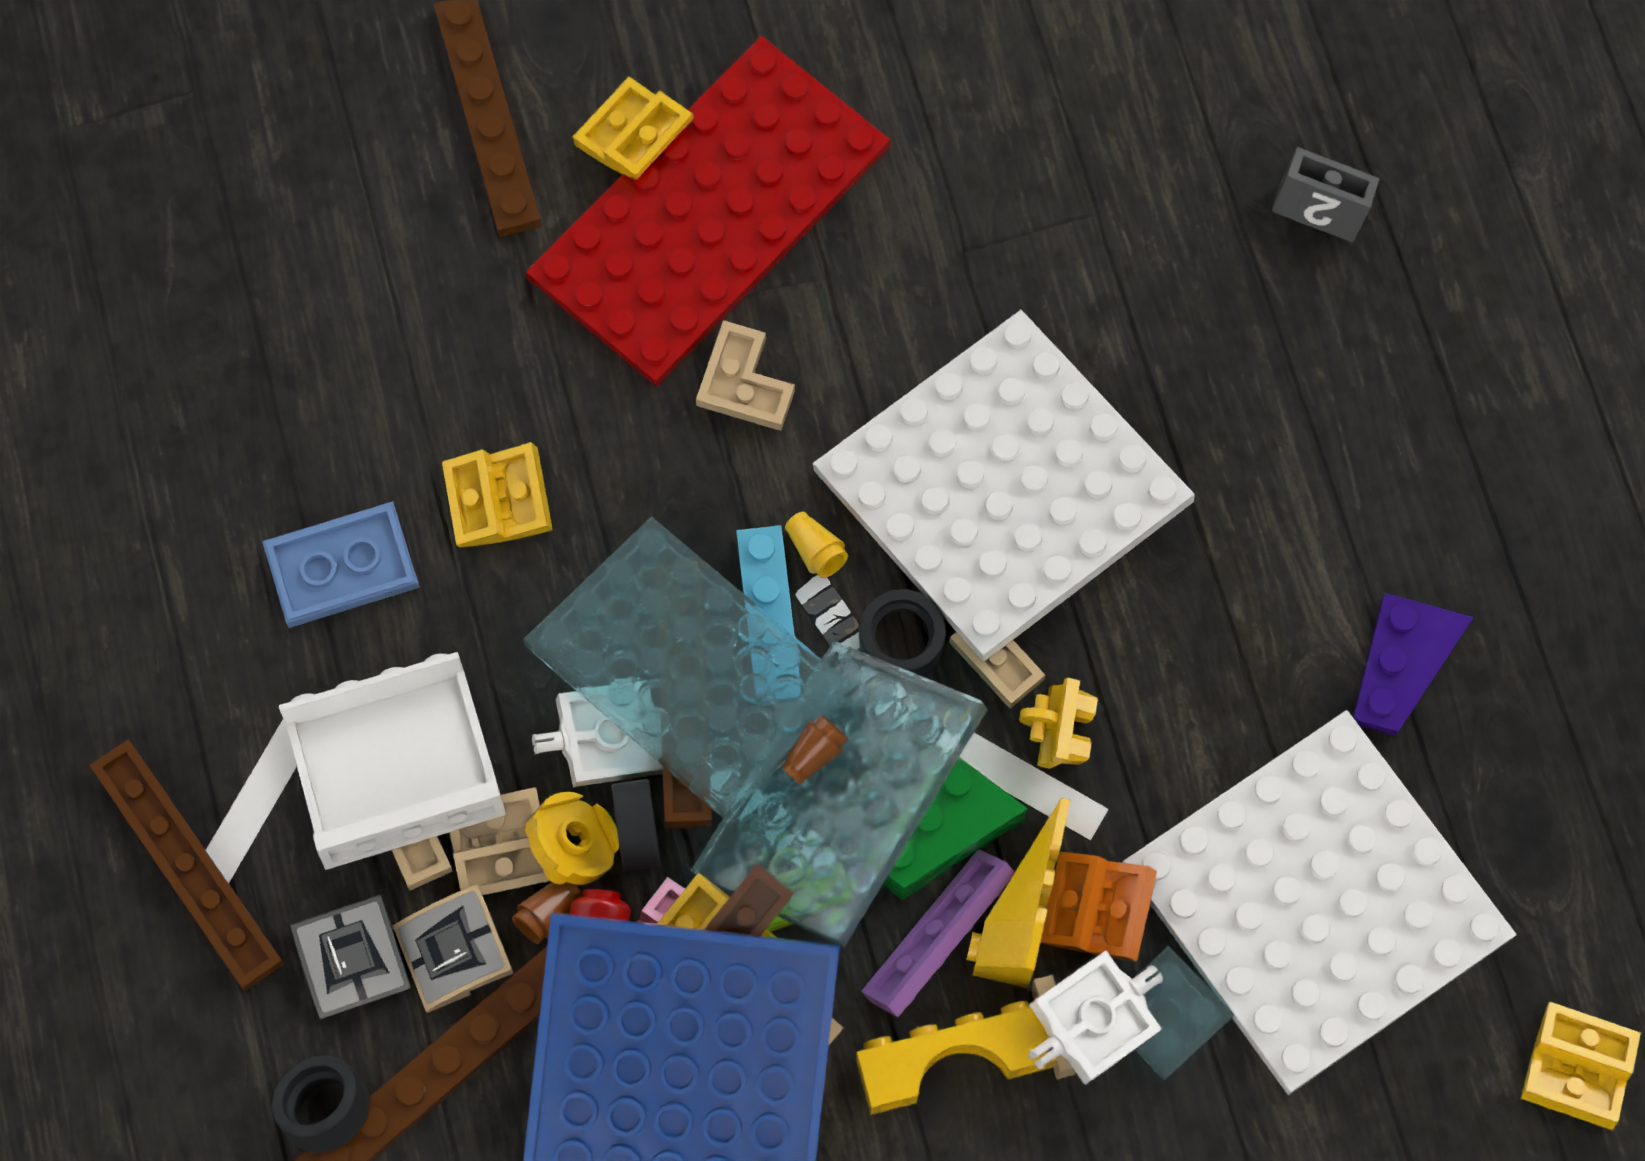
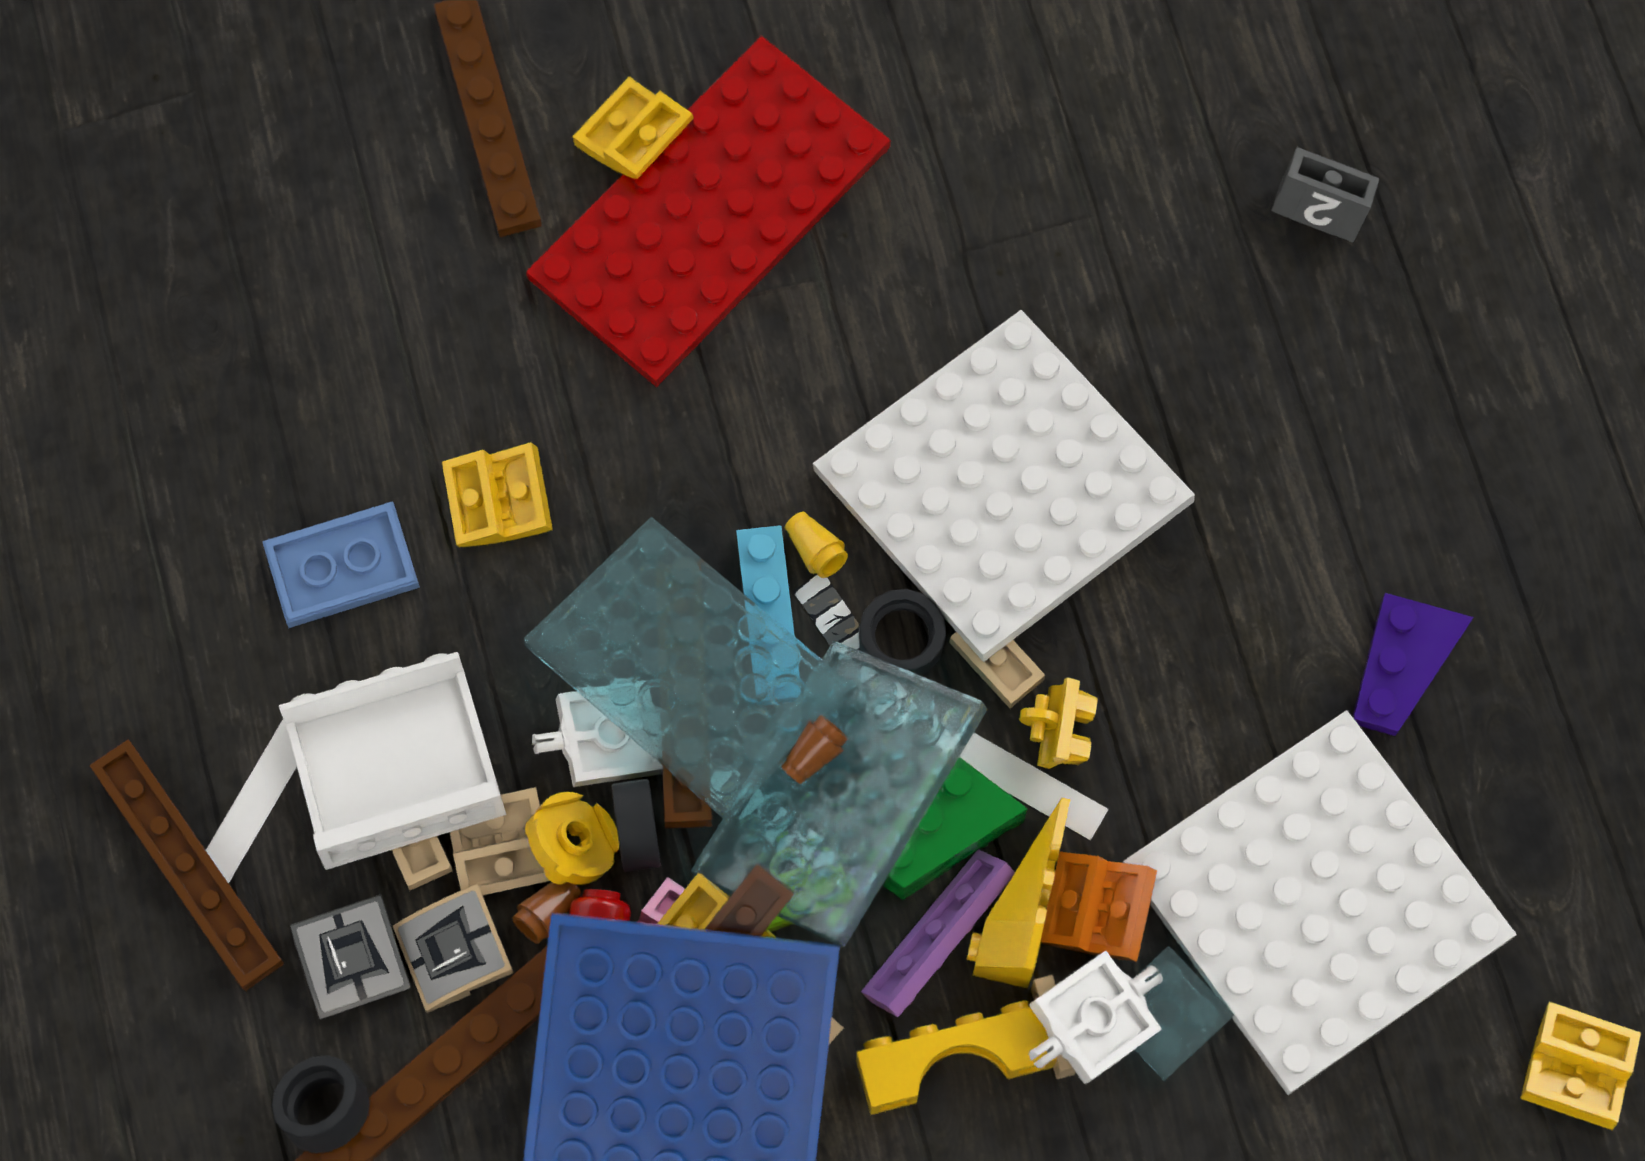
(735, 388): tan plate -> none

